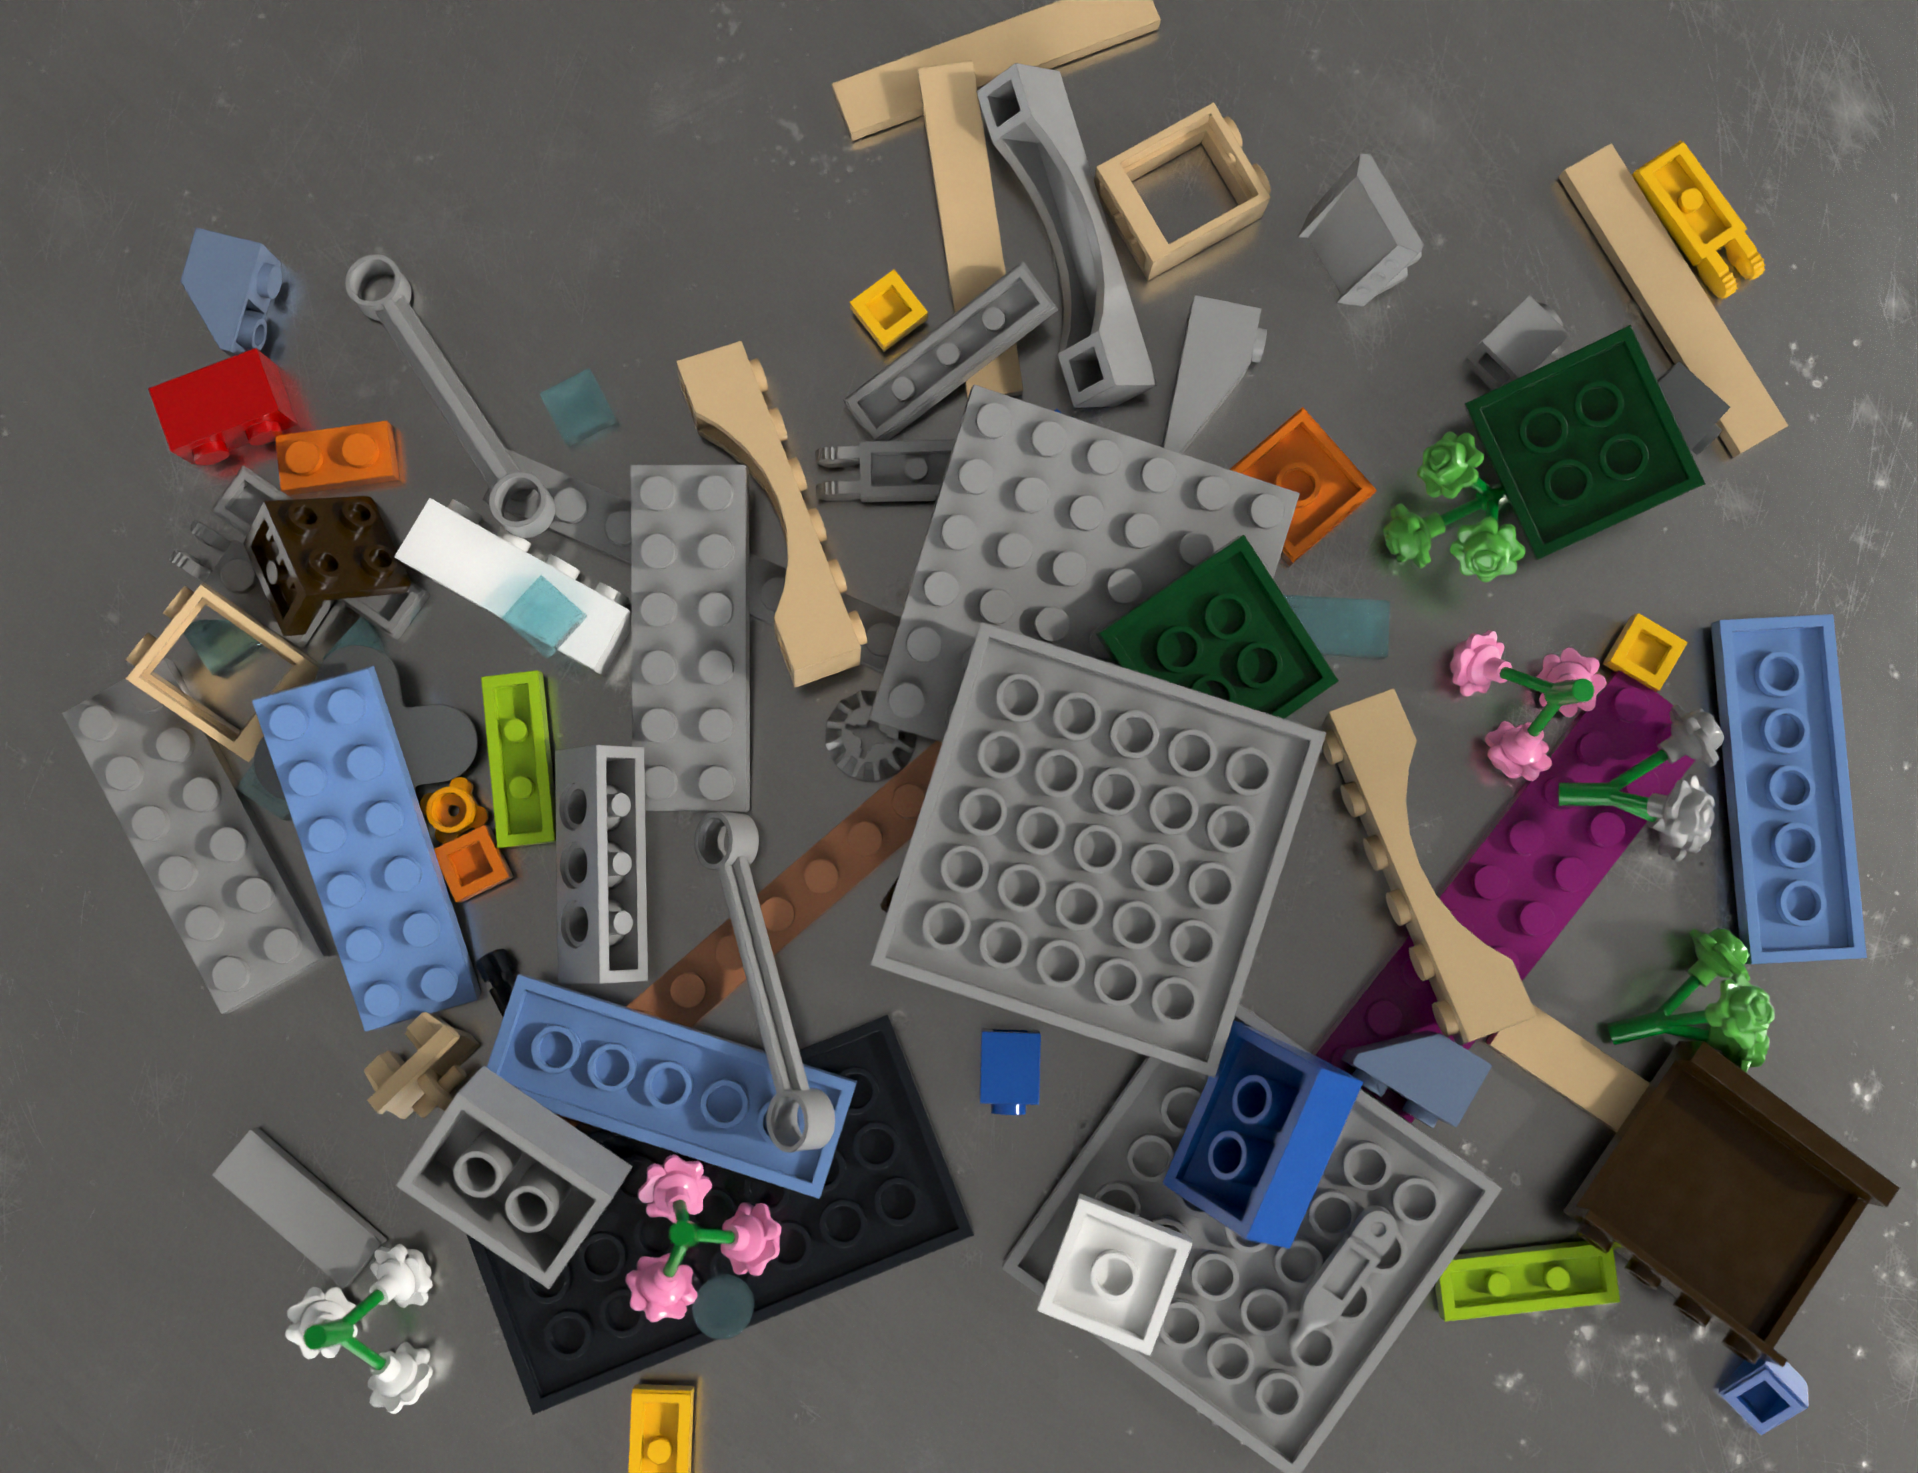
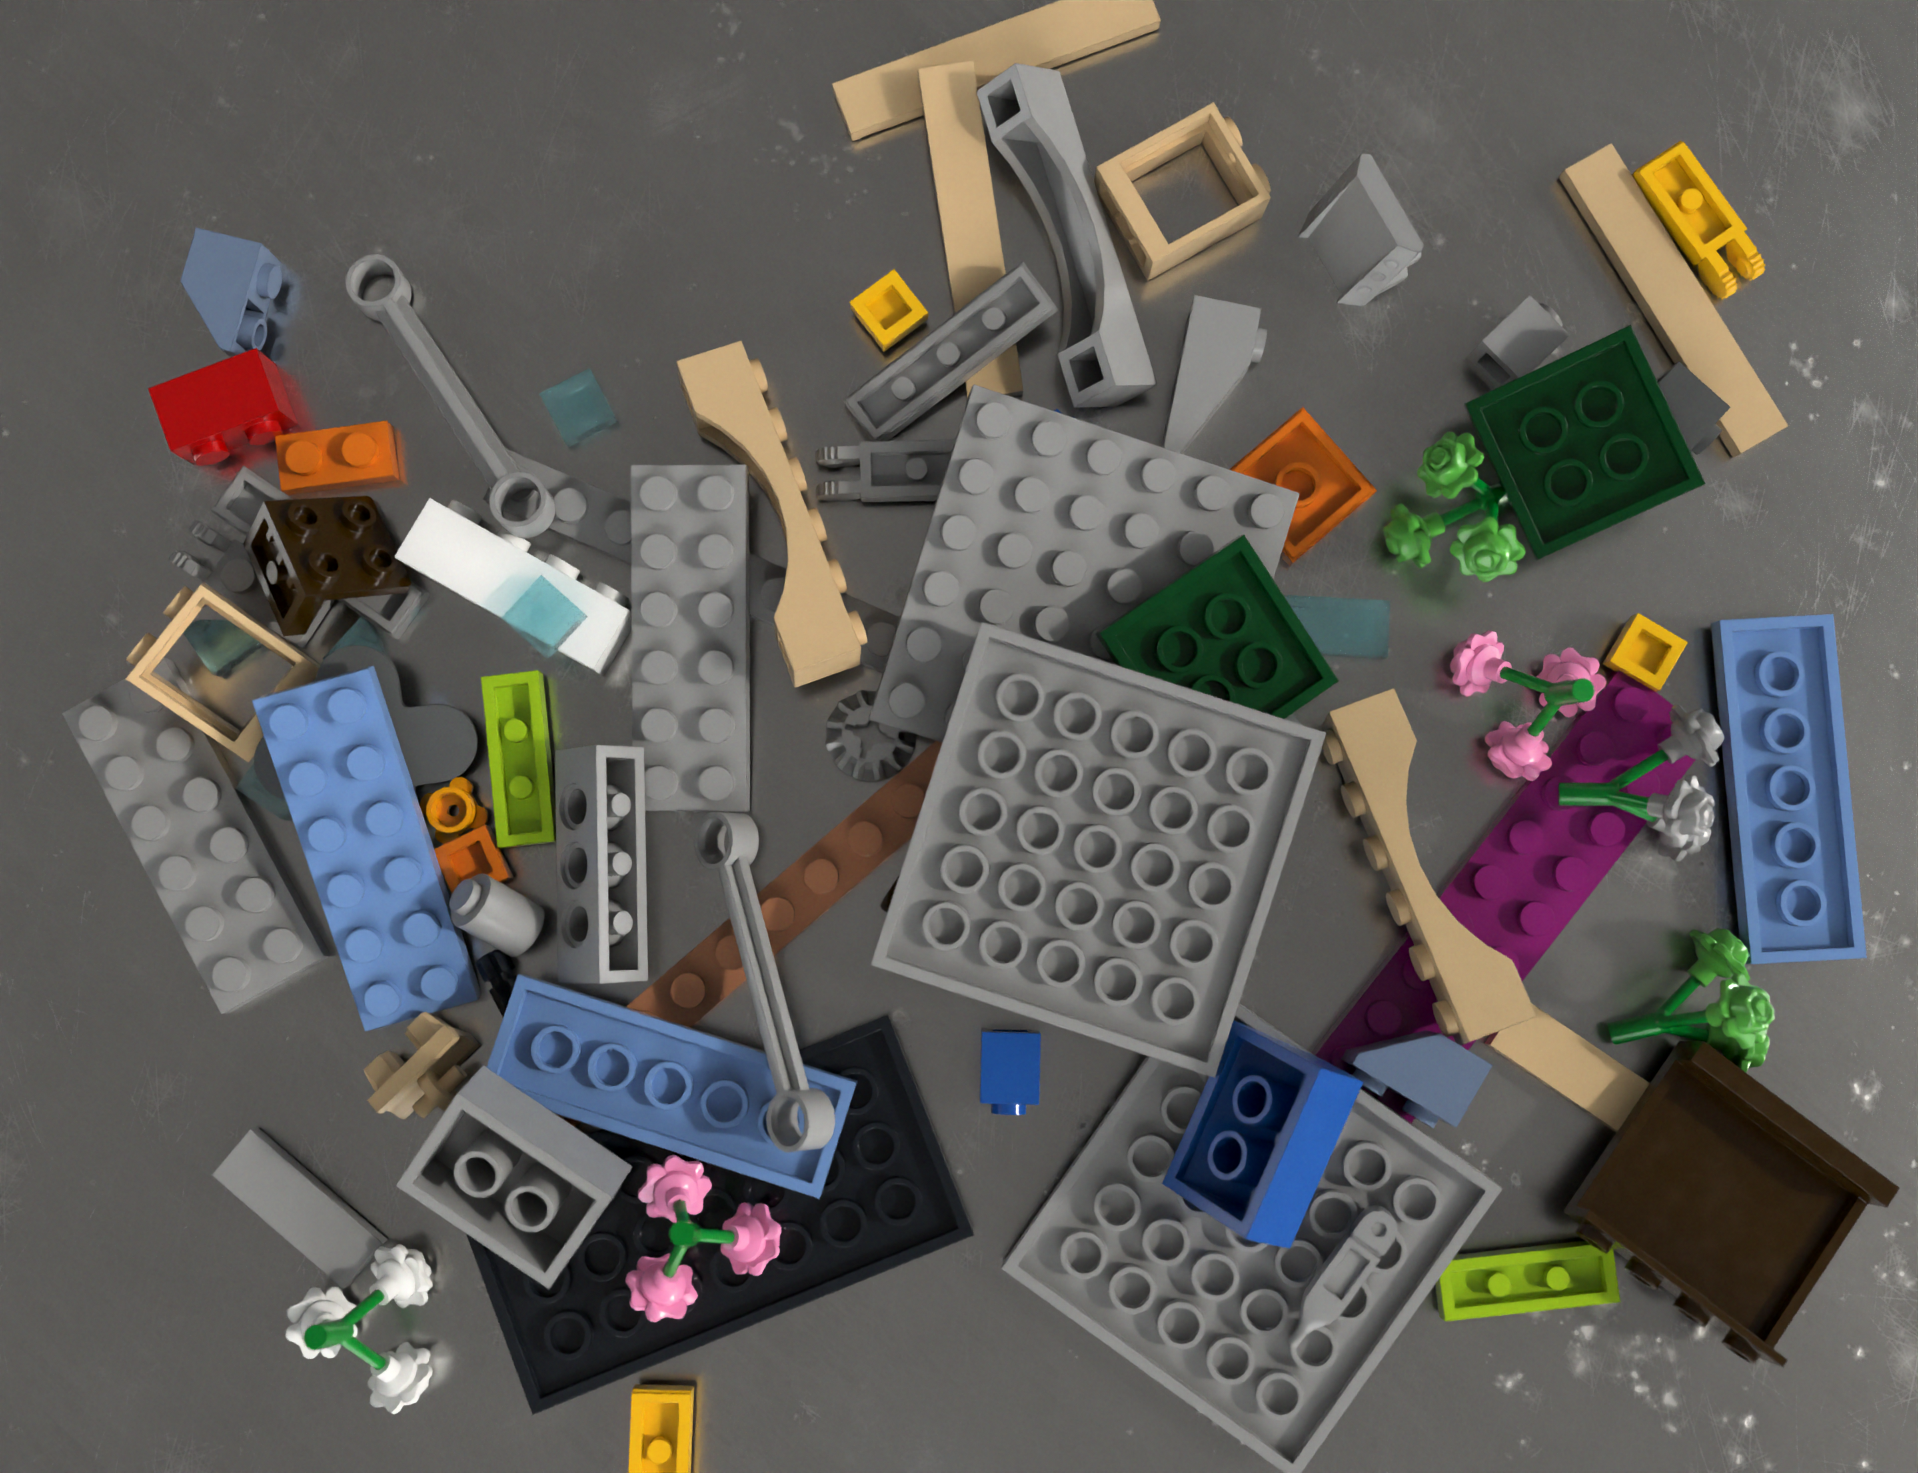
(496, 914): none -> light grey brick
(723, 1307): clear light blue tile -> none
(1115, 1274): white plate -> none
(1765, 1393): slope -> none

